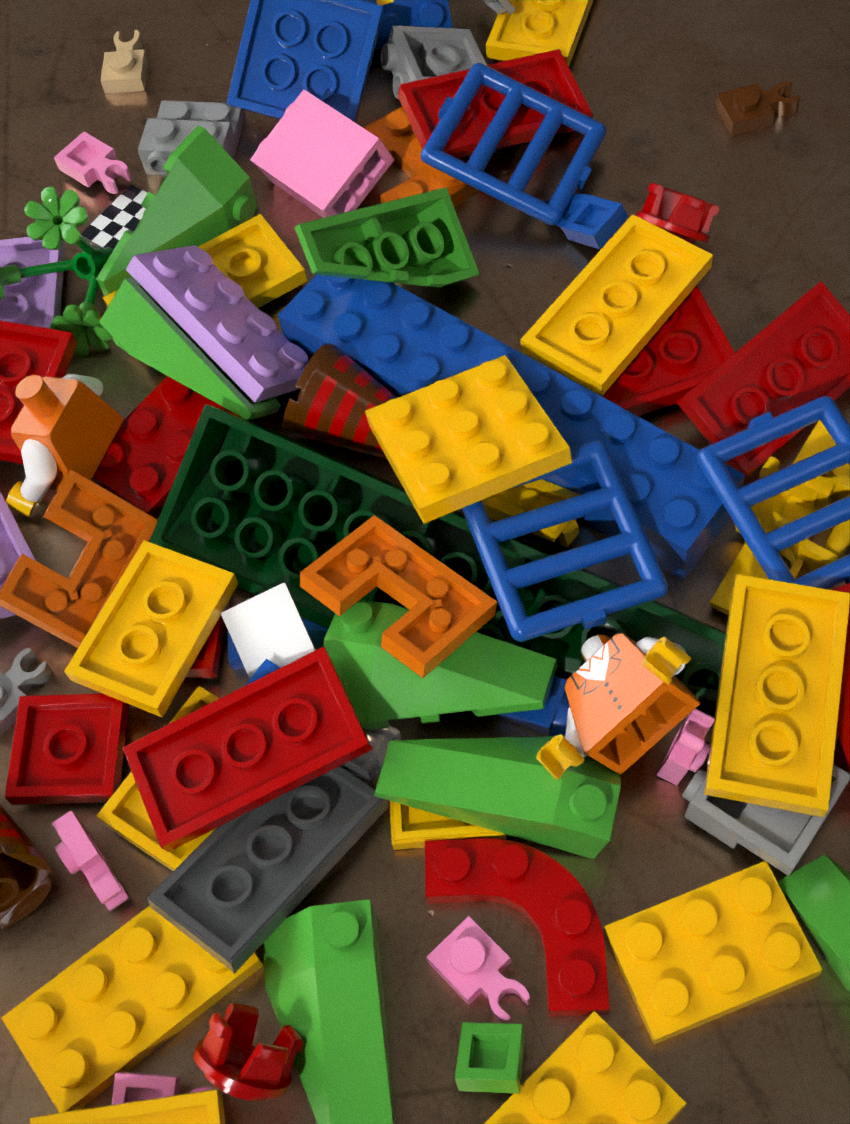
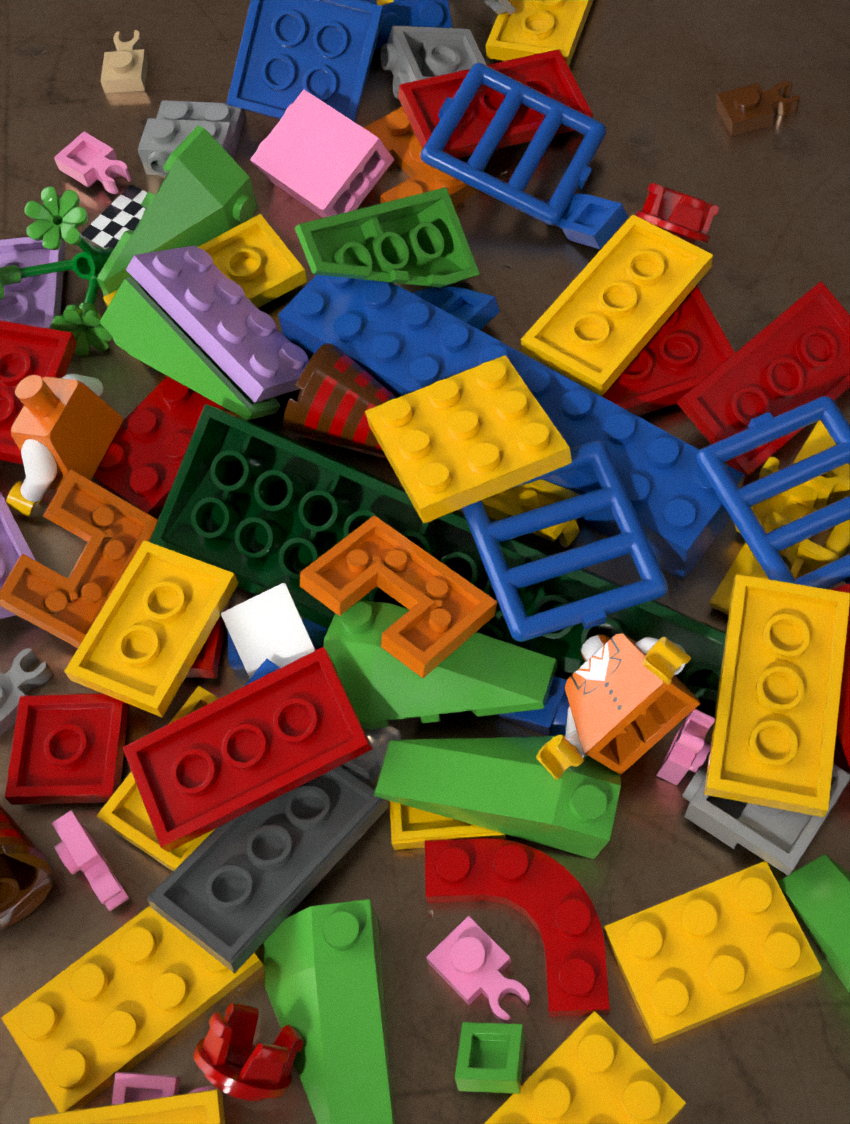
(467, 305): none -> blue plate

